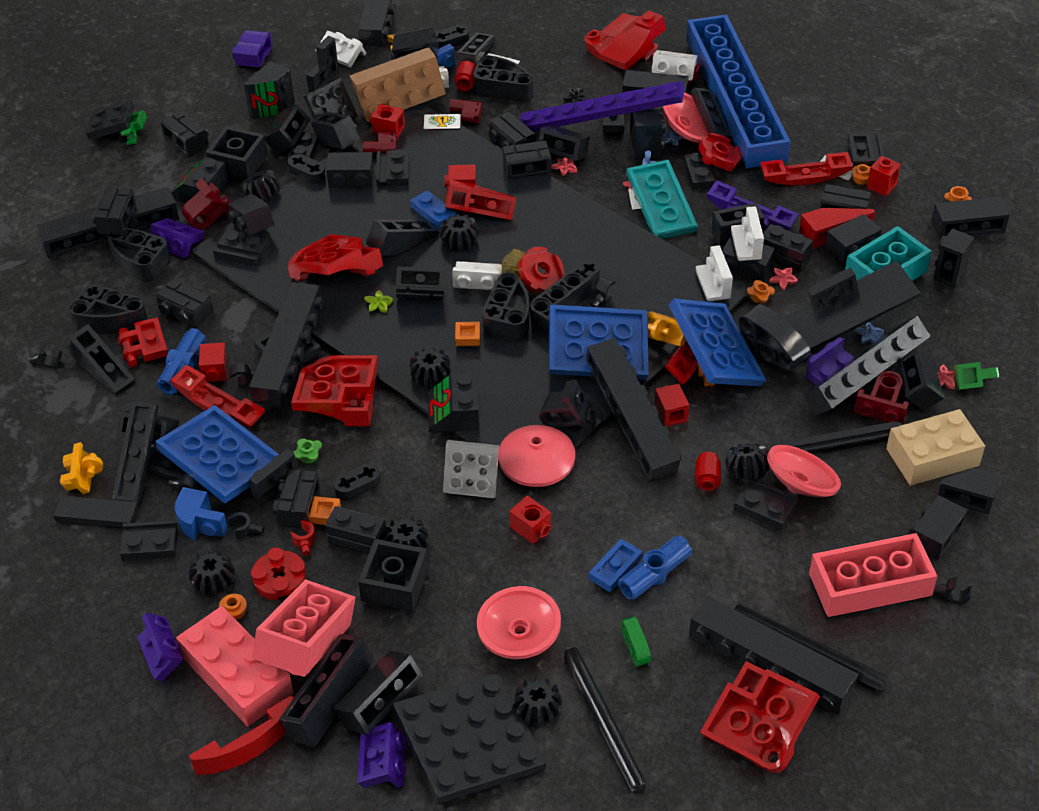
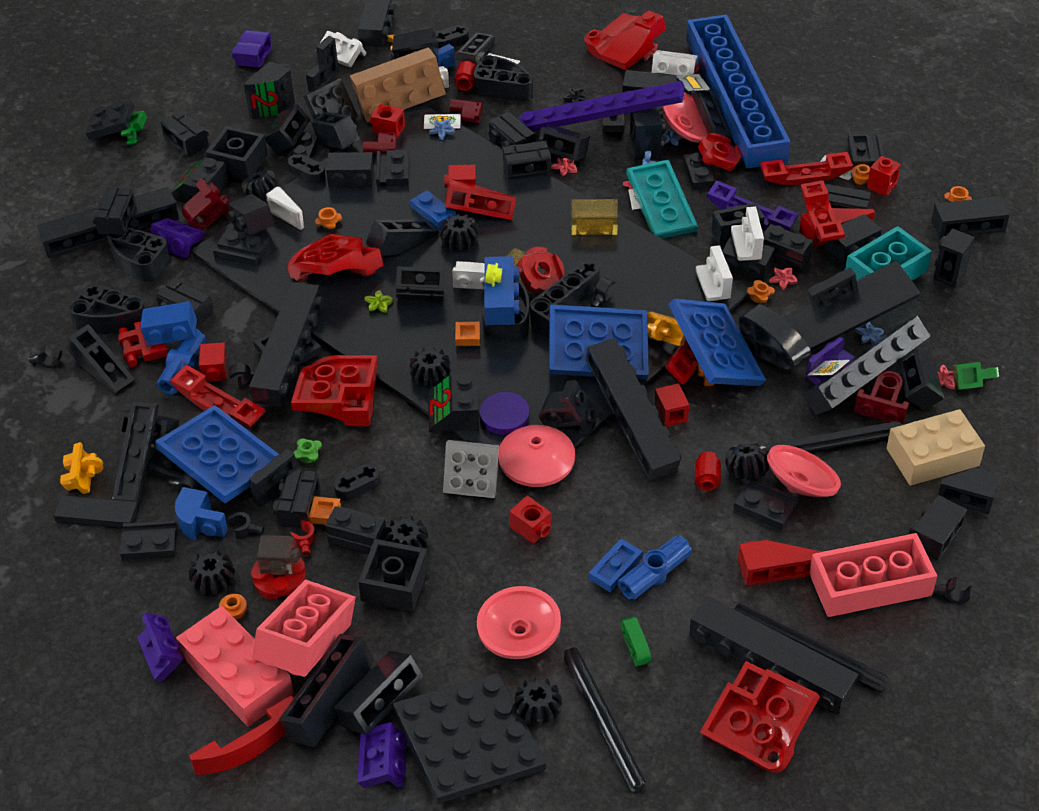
(168, 323): none -> blue piece
(277, 554): none -> clear smoke brick
(285, 208): none -> white slope
(328, 218): none -> orange plate
(442, 128): none -> medium blue plant
(493, 274): none -> neon yellow plate
(499, 300): none -> blue brick
(504, 413): none -> dark purple tile
(594, 217): none -> clear yellow piece
(693, 82): none -> light grey sticker
(773, 561): none -> red slope
(820, 212): none -> red slope
(829, 367): none -> white sticker

